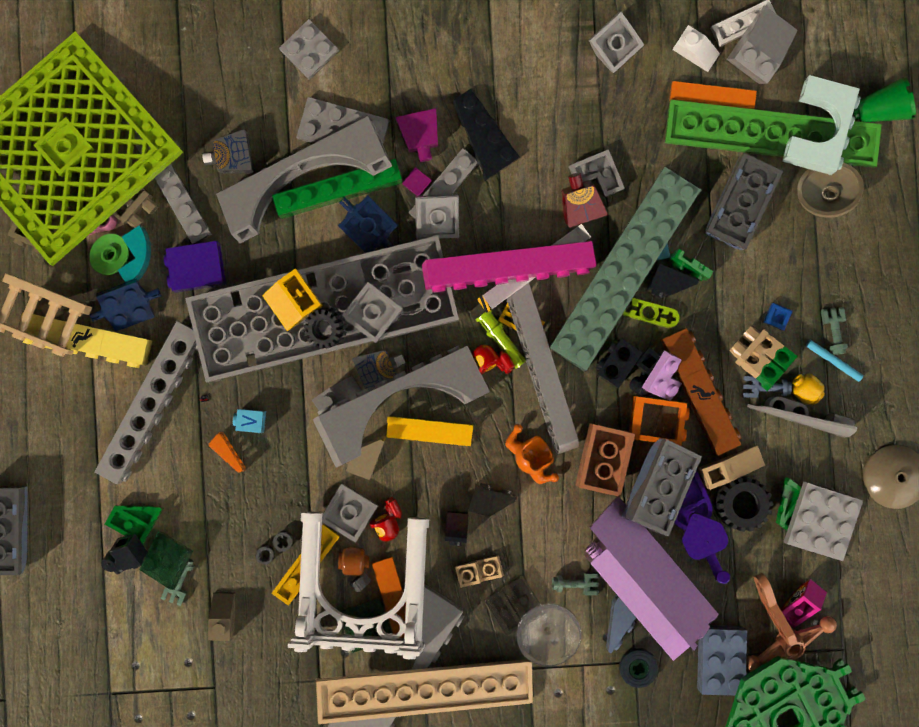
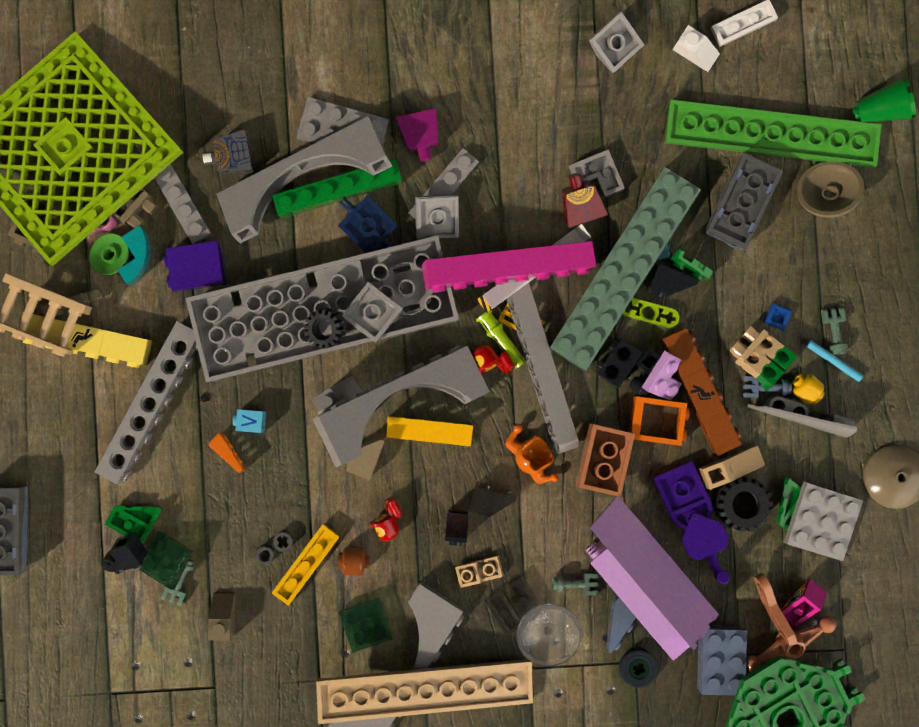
(125, 305): dark blue plate -> none
(292, 299): yellow slope -> none
(309, 49): light grey plate -> none
(310, 589): white arch -> none
(348, 512): light grey plate -> none
(360, 582): dark grey axle -> none
(377, 367): torso -> none
(390, 589): orange tile -> none
(417, 182): magenta tile -> none
(487, 140): black wing -> none
(661, 486): dark grey piece -> none
(713, 95): orange tile -> none
(763, 46): light grey slope -> none
(840, 102): light aqua arch -> none

